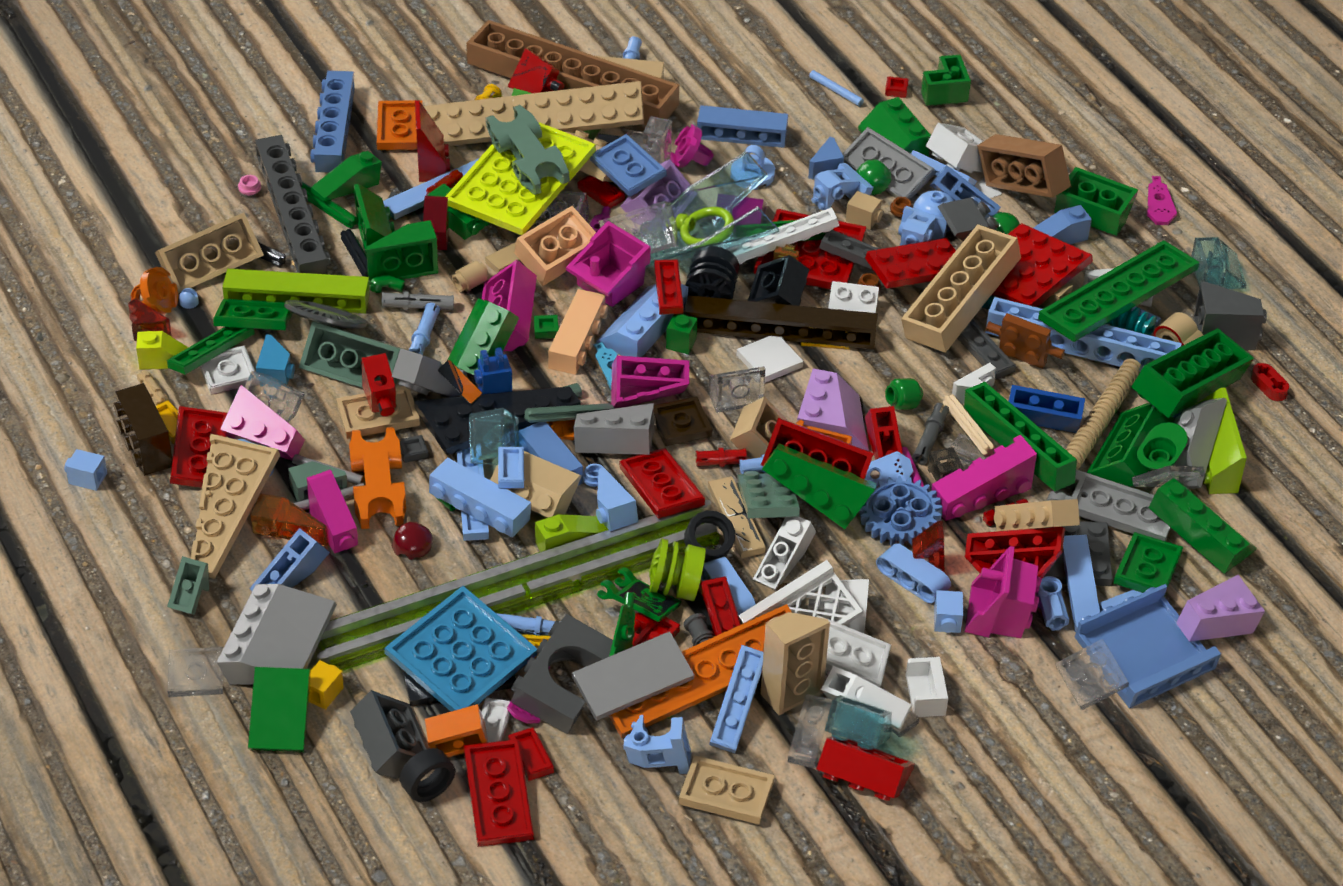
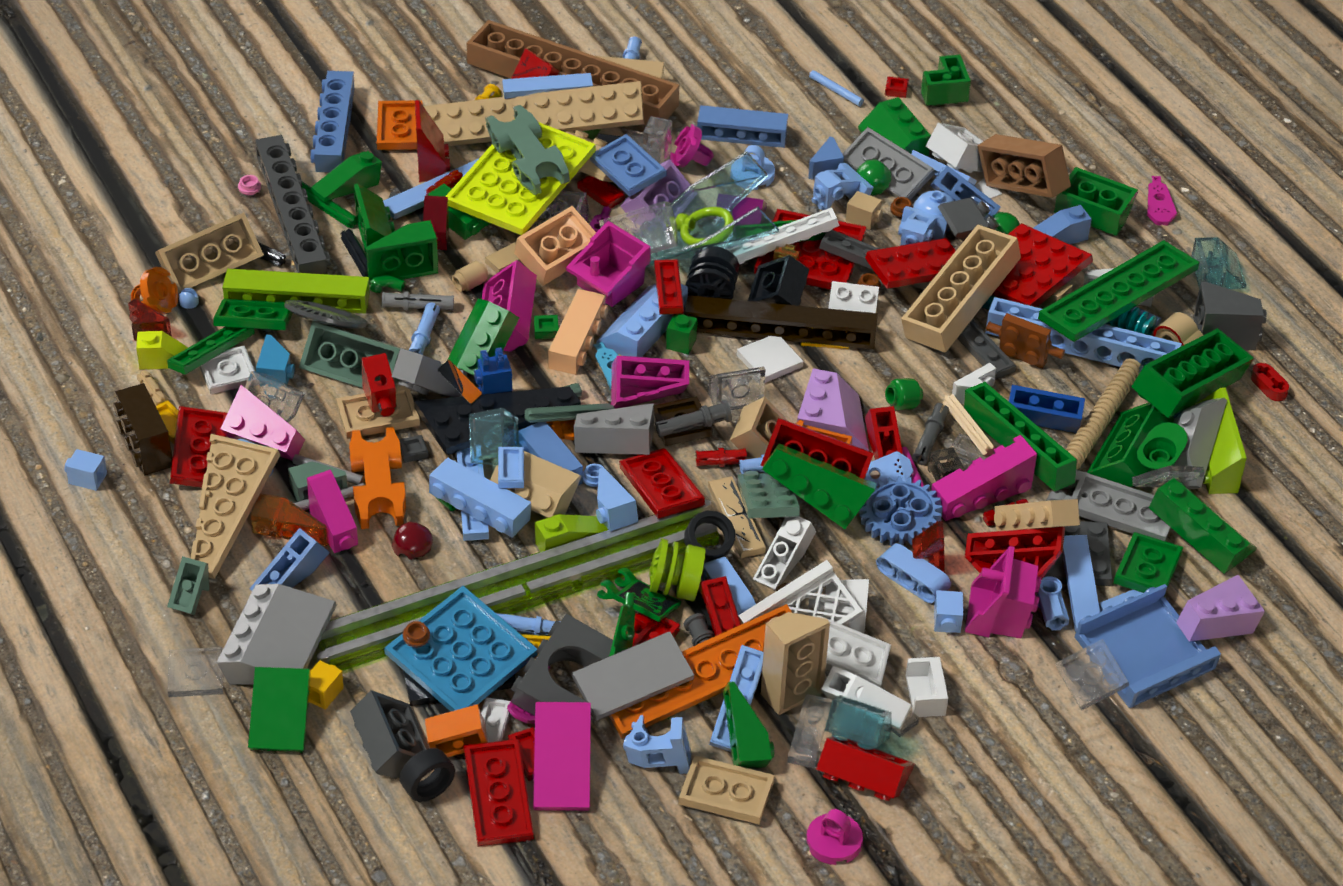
(416, 634): none -> dark orange plate
(525, 86): none -> light blue tile
(562, 756): none -> dark pink tile
(704, 417): none -> dark grey pin
(746, 733): none -> green slope
(834, 837): none -> dark pink tile

